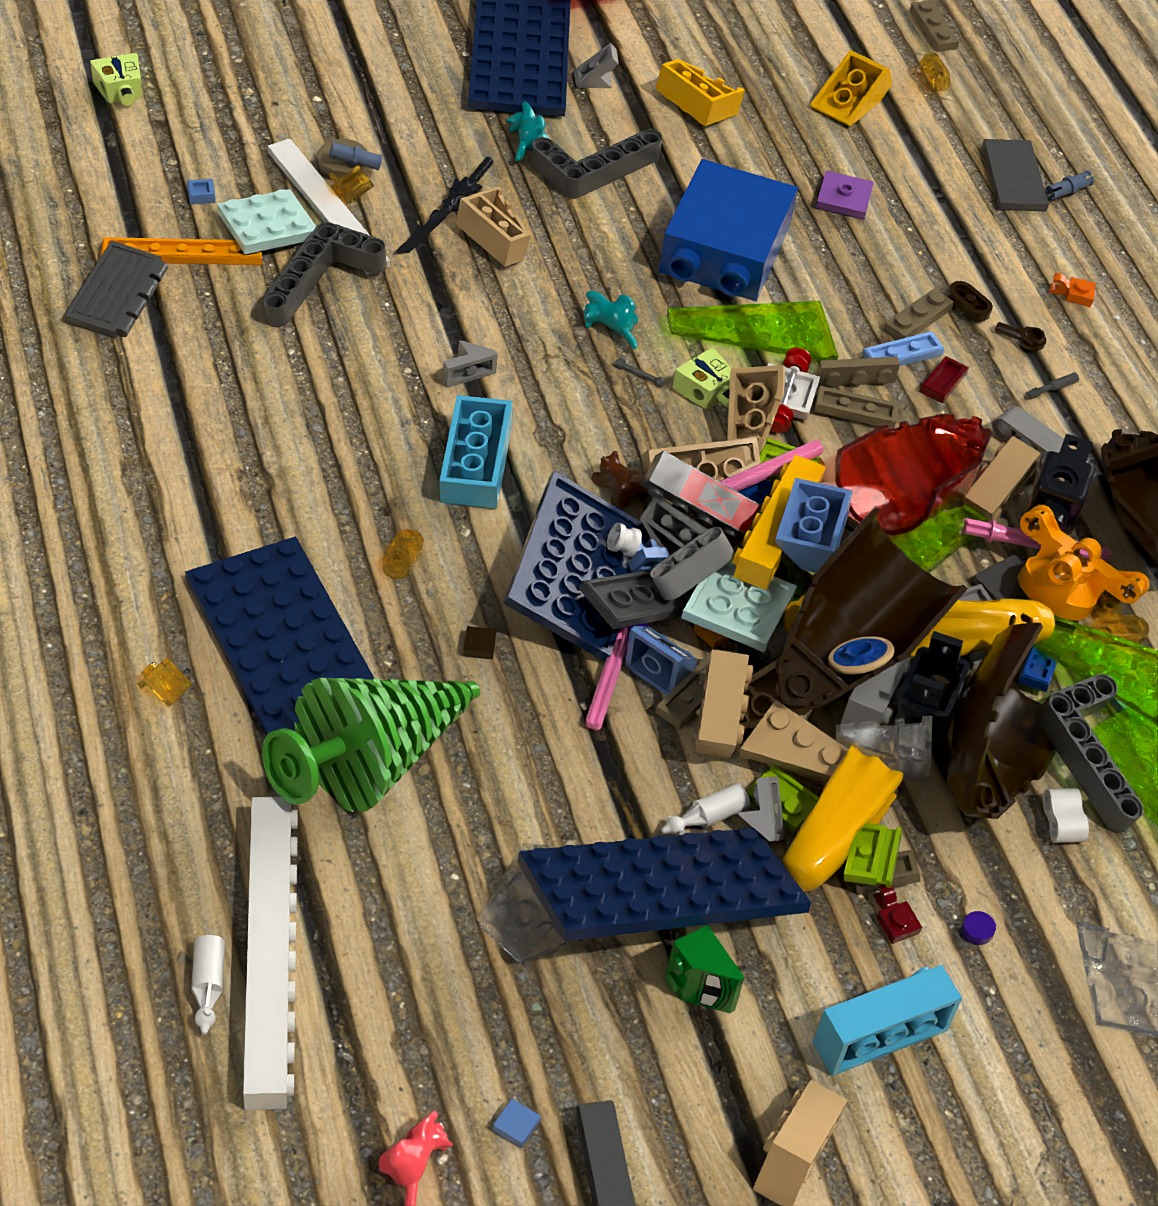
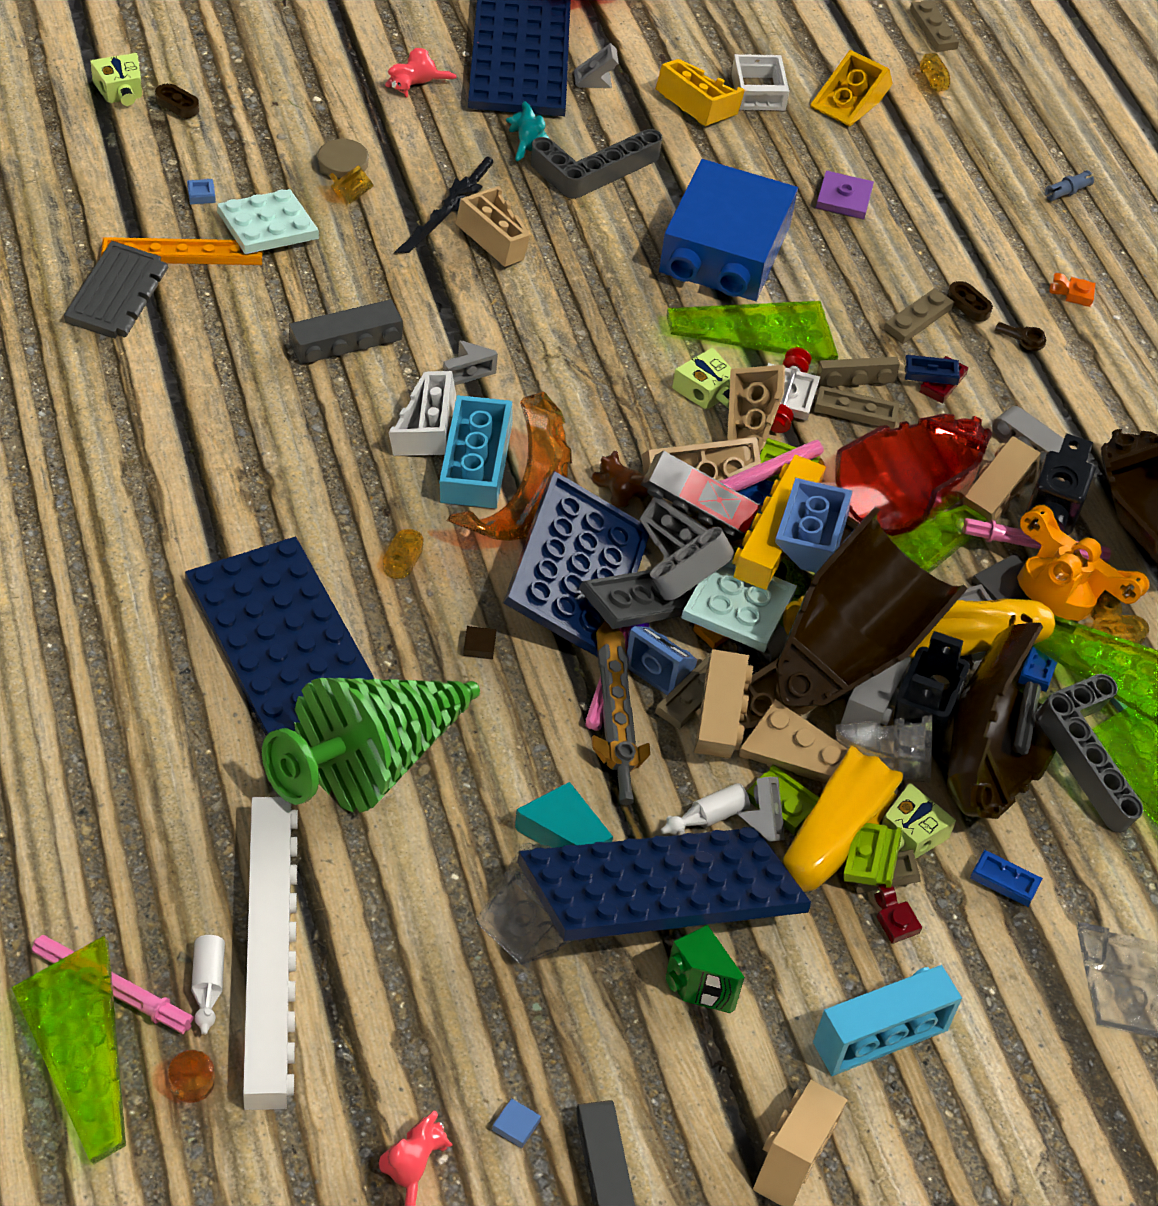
(76, 1033): none -> clear neon green wing
(158, 1009): none -> bright pink axle
(164, 680): clear yellow bracket -> none
(177, 100): none -> dark brown plate
(191, 1076): none -> clear orange head
(313, 186): white tile -> none
(322, 247): dark grey beam -> none
(345, 331): none -> dark grey brick
(355, 156): sand blue pin -> none
(418, 70): none -> coral animal
(427, 418): none -> white wedge
(546, 454): none -> clear orange windscreen
(561, 819): none -> teal slope
(616, 315): teal animal -> none
(620, 743): none -> sword
(621, 364): dark grey hinge -> none
(624, 539): white wheel -> none
(648, 556): medium blue tile -> none
(761, 96): none -> white window
(860, 655): wheel -> none
(908, 349): light blue tile -> none
(921, 821): none -> yellowish green torso
(931, 369): none -> dark blue tile
(978, 928): dark purple tile -> none
(1006, 878): none -> blue plate
(1015, 175): dark grey tile -> none
(1026, 718): none -> dark grey axle
(1054, 385): dark grey piece -> none
(1065, 815): white axle -> none

